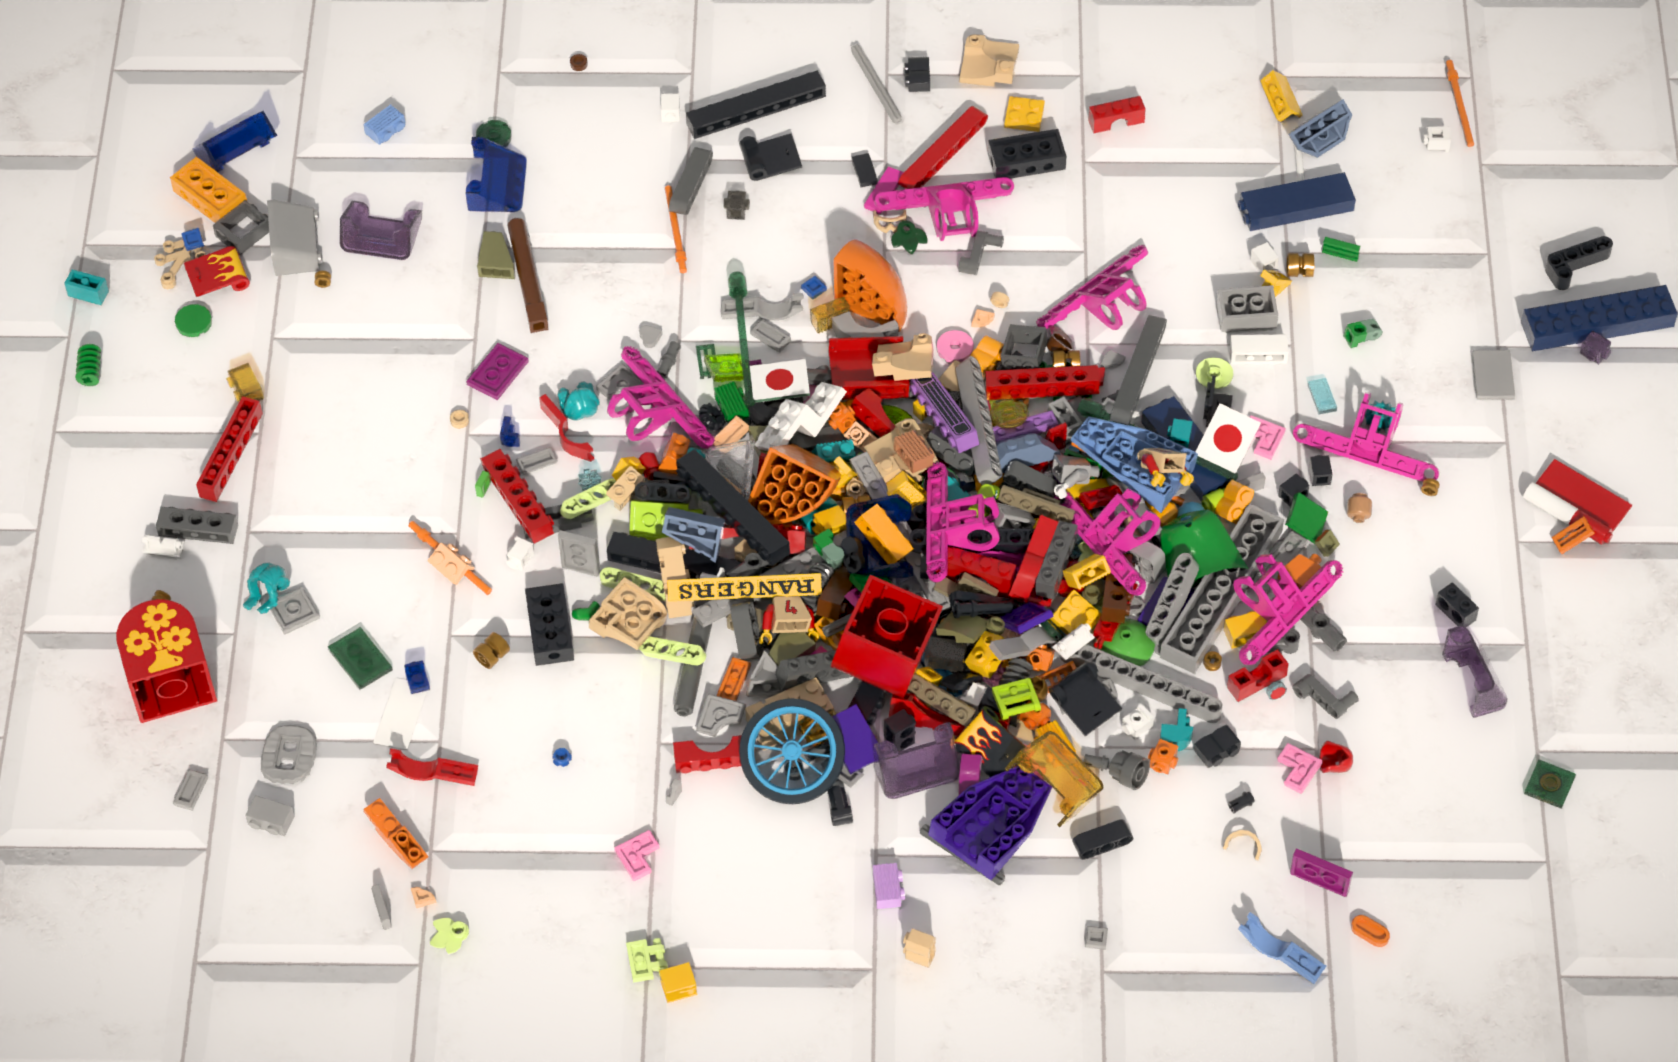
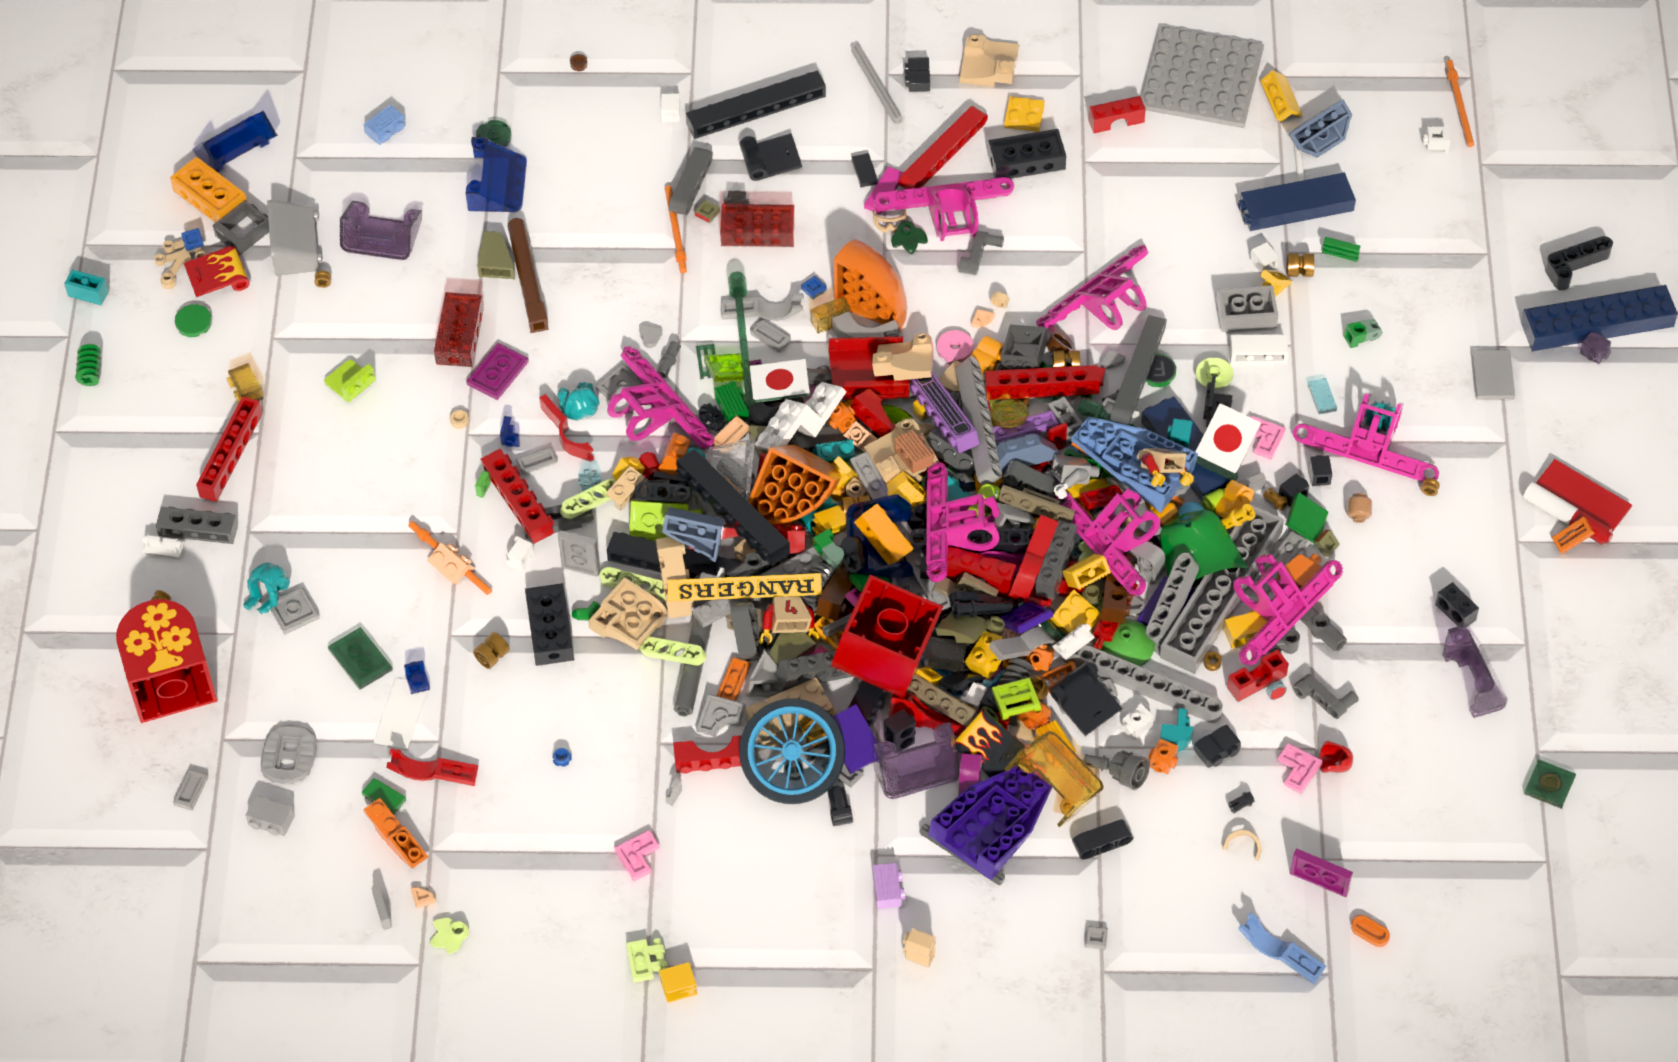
(350, 379): none -> lime bracket
(389, 796): none -> green tile
(457, 341): none -> clear red brick
(707, 211): none -> olive plate
(757, 225): none -> clear red brick
(992, 683): none -> dark azure hand
(1162, 371): none -> black tile
(1202, 76): none -> light grey plate
(1239, 516): none -> yellow pin
(1279, 501): none -> pearl gold pin

